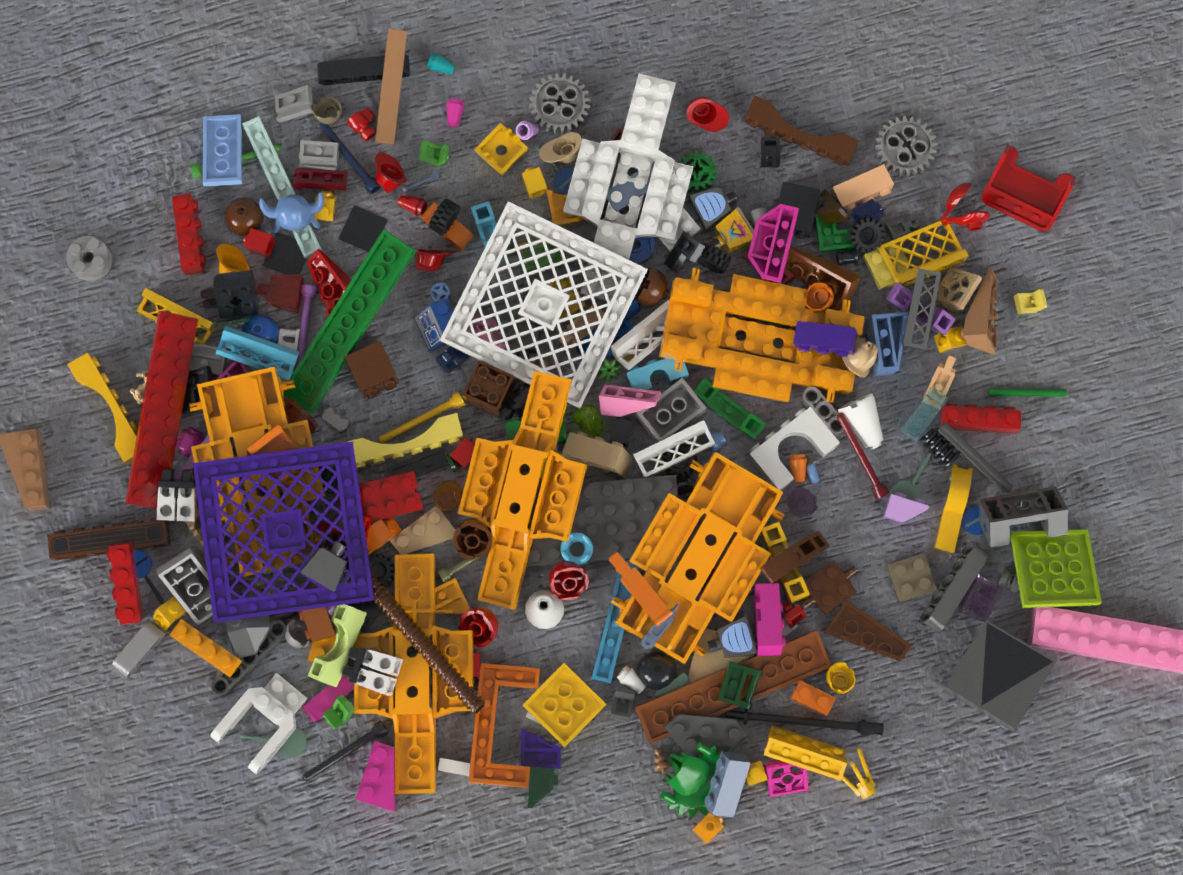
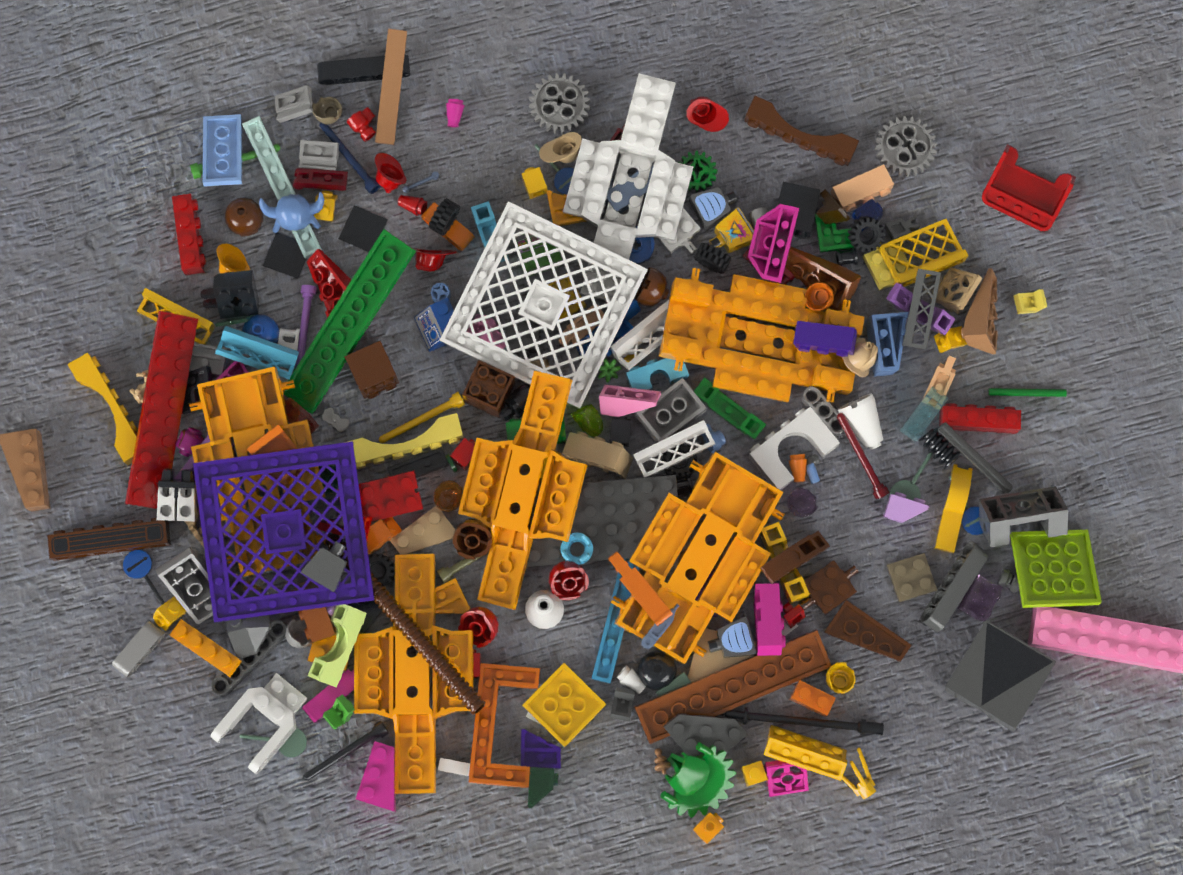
(80, 250): light grey wheel -> none
(125, 582): red brick -> none
(259, 242): red brick -> none
(283, 291): clear red torso -> none
(366, 666): white hips -> none
(433, 153): bright green bracket -> none
(440, 64): teal cone -> none
(451, 359): dark blue piece -> none
(504, 137): yellow piece -> none
(526, 130): lavender cone -> none
(684, 248): black plate -> none
(727, 784): brick -> none
(733, 684): dark green plate -> none
(770, 152): black bracket -> none
(972, 220): red animal -> none

